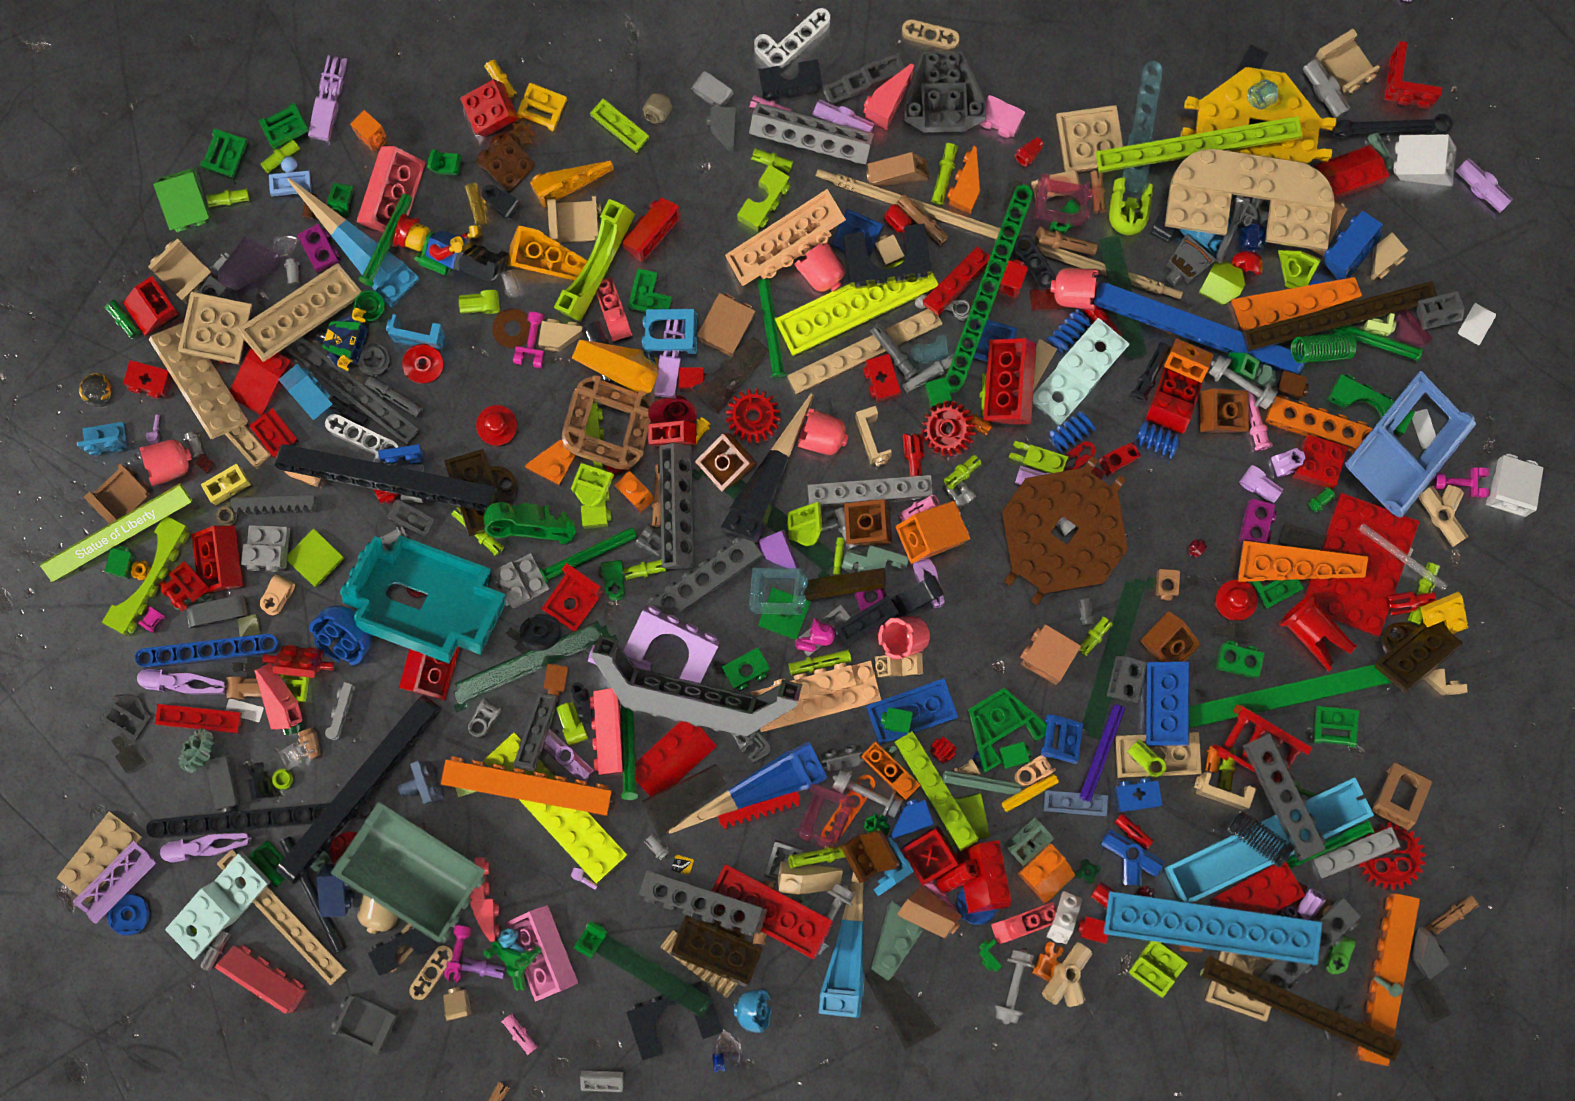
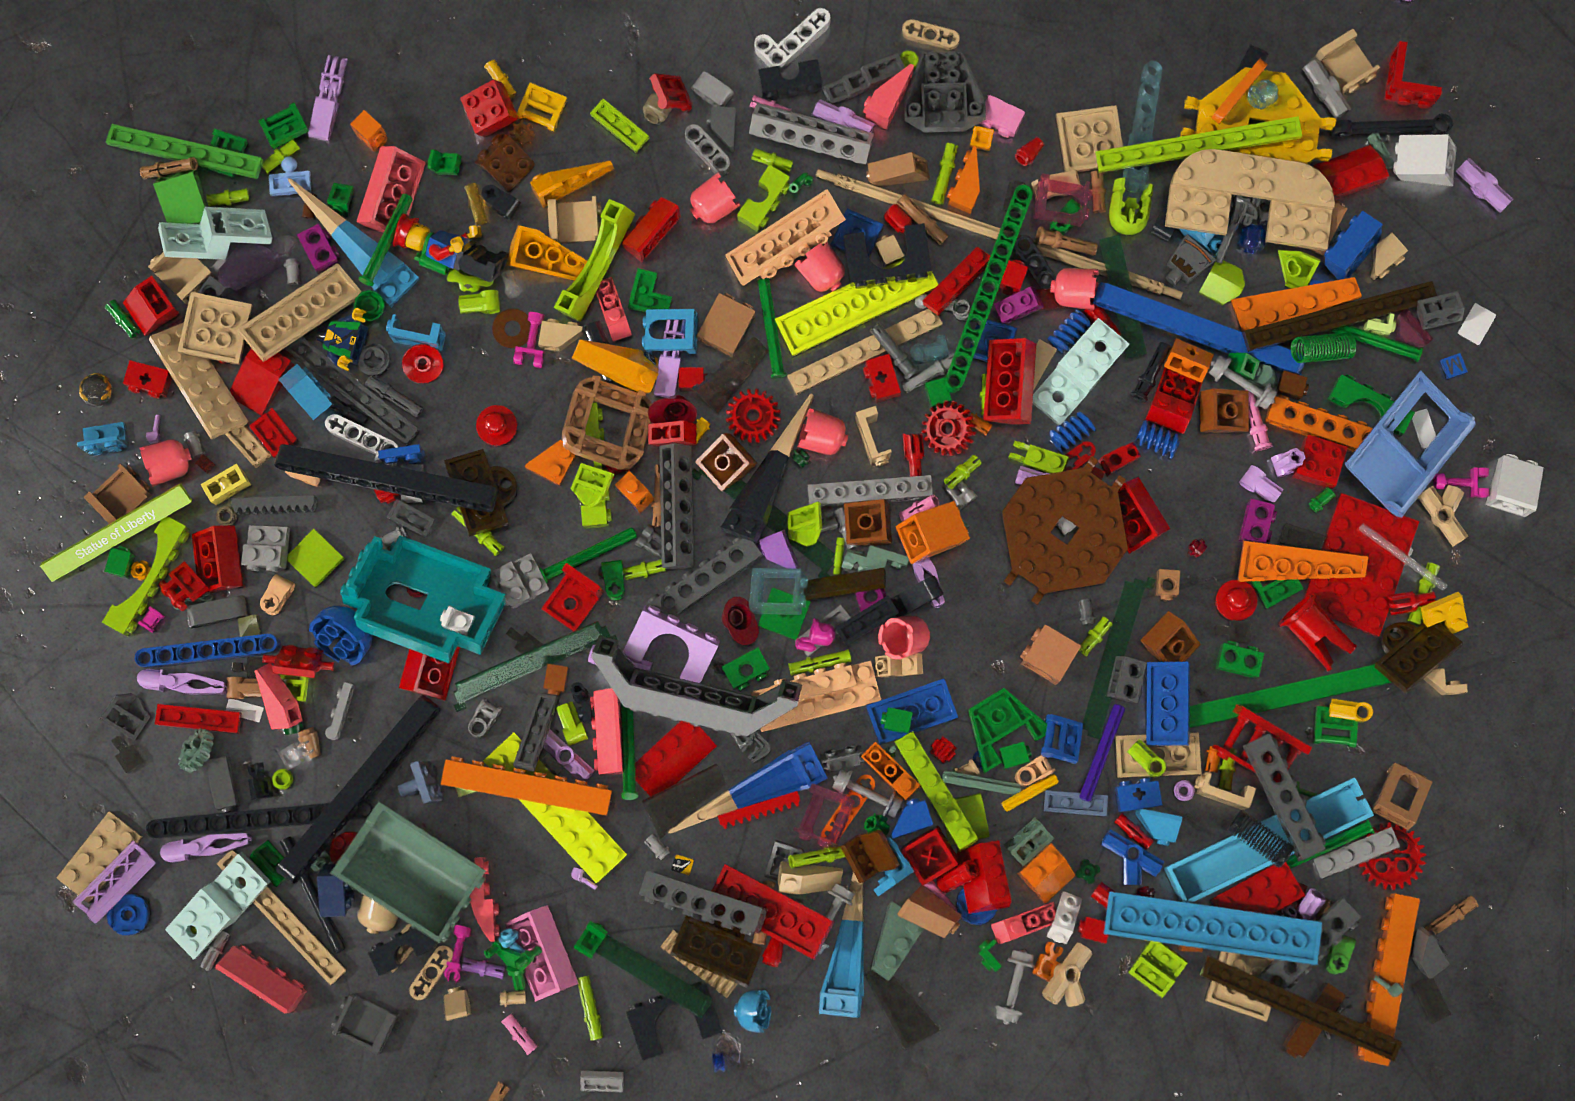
(168, 168): none -> medium nougat pin
(180, 149): none -> bright green plate
(214, 233): none -> light aqua bracket
(457, 621): none -> white bracket
(467, 281): none -> lime hat
(516, 997): none -> tan pin
(522, 519): green piece -> none
(540, 632): black tile -> none
(591, 1013): none -> lime pin
(671, 86): none -> red plate
(703, 141): none -> light grey beam
(713, 200): none -> coral cylinder
(740, 621): none -> dark red piece
(773, 953): none -> red cone
(798, 183): none -> green arm
(801, 457): none -> dark green plate
(909, 57): none -> lime tile
(982, 138): none -> light orange plate
(1018, 305): none -> magenta brick
(1140, 515): none -> red slope
(1160, 825): none -> dark azure slope
(1190, 790): none -> lavender plate
(1239, 91): none -> orange beam
(1248, 261): red hair -> none
(1304, 1034): none -> reddish brown brick
(1348, 710): none -> yellow piece
(1453, 366): none -> blue tile

